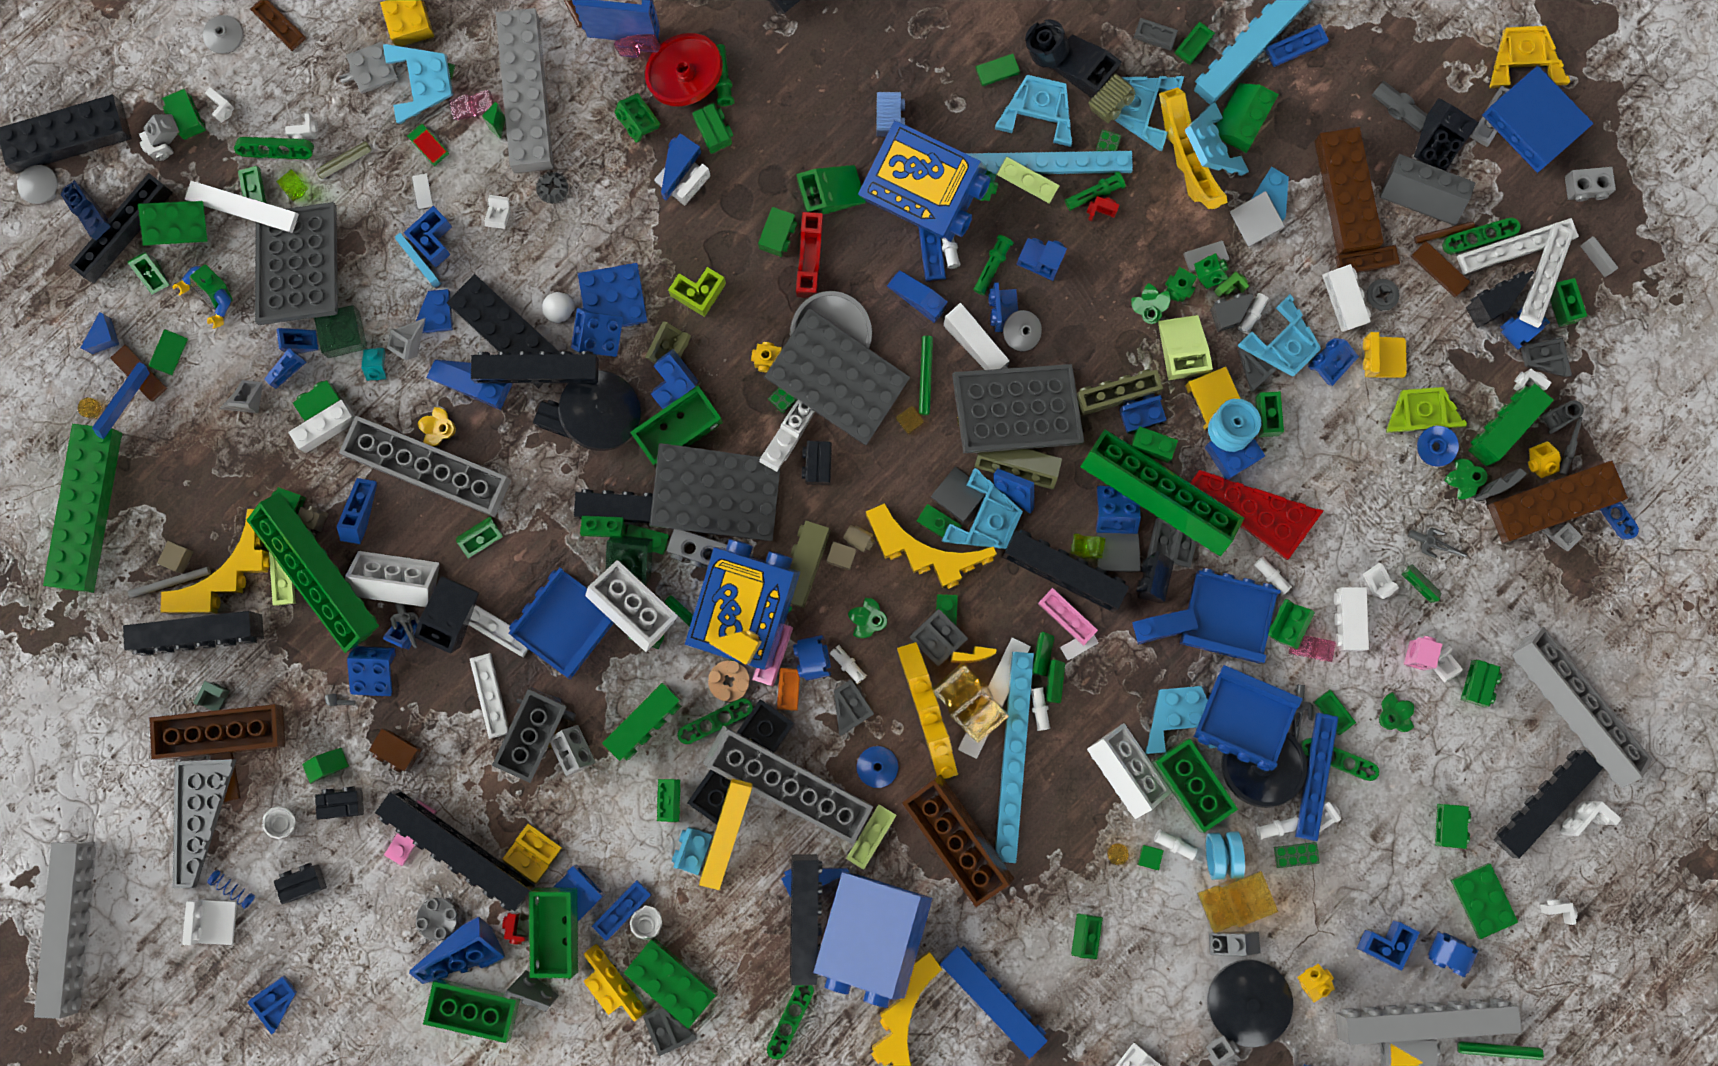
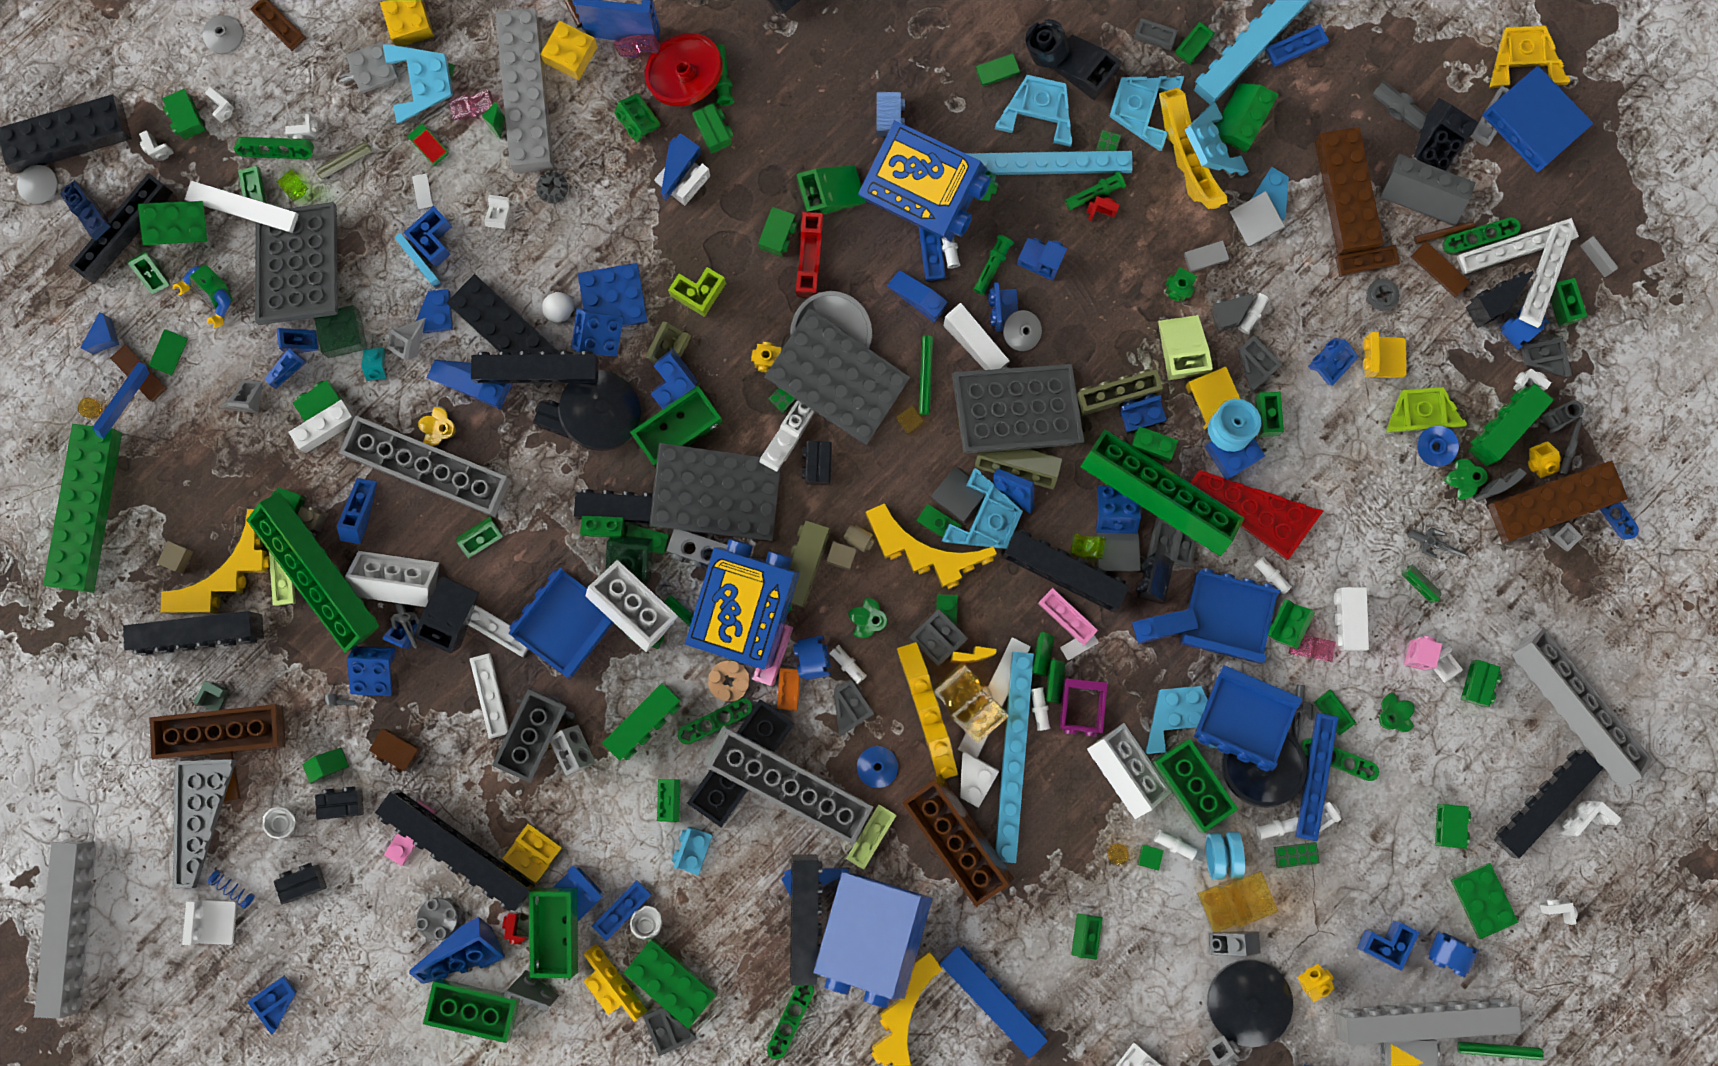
(161, 129): light grey brick -> none
(169, 582): light grey bar -> none
(569, 50): none -> yellow brick
(725, 834): yellow tile -> none
(739, 645): yellow slope -> none
(975, 779): none -> white wing
(1027, 179): yellowish green plate -> none
(1101, 687): none -> magenta window
(1112, 98): olive brick -> none
(1149, 301): plate -> none
(1211, 270): green brick -> none
(1228, 285): bright green bracket -> none
(1291, 348): medium azure wing -> none
(1347, 297): white brick -> none
(1379, 581): white bracket -> none
(1588, 179): light grey brick -> none

